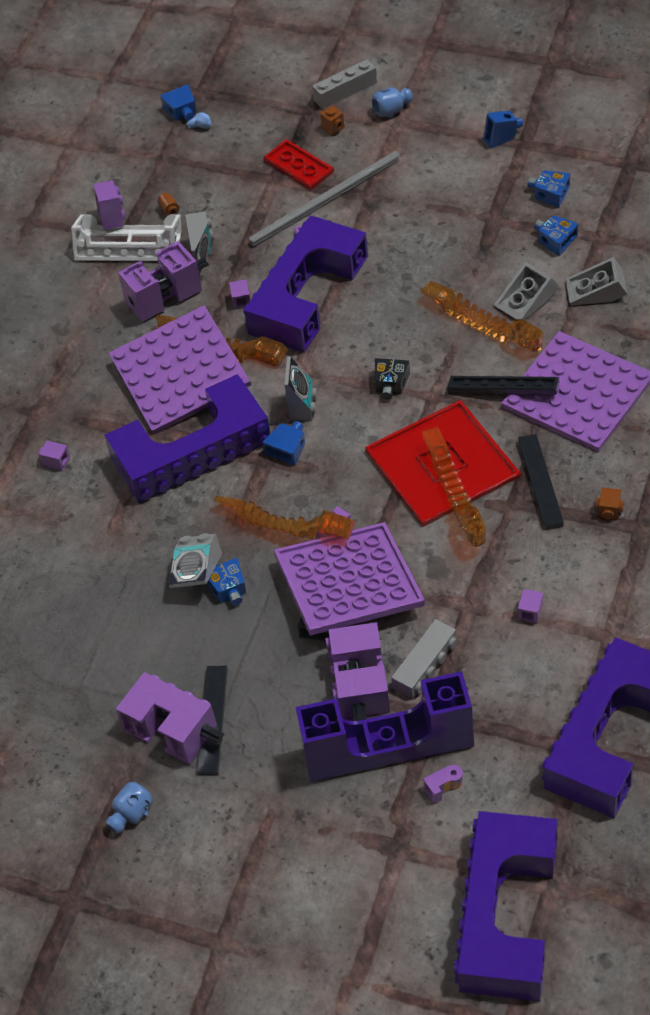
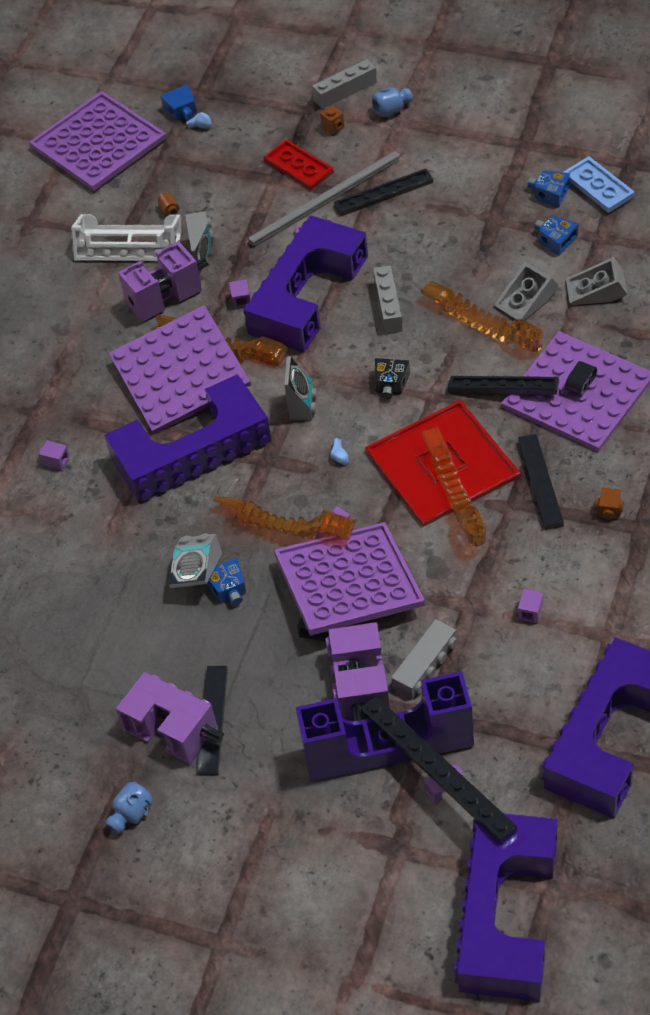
(97, 140): none -> medium lavender plate
(109, 204): medium lavender brick -> none
(285, 442): blue torso -> none
(338, 453): none -> light blue animal
(383, 192): none -> black tile
(387, 299): none -> light grey brick
(439, 770): none -> black plate
(500, 128): blue torso -> none
(581, 378): none -> black beam
(599, 184): none -> light blue plate

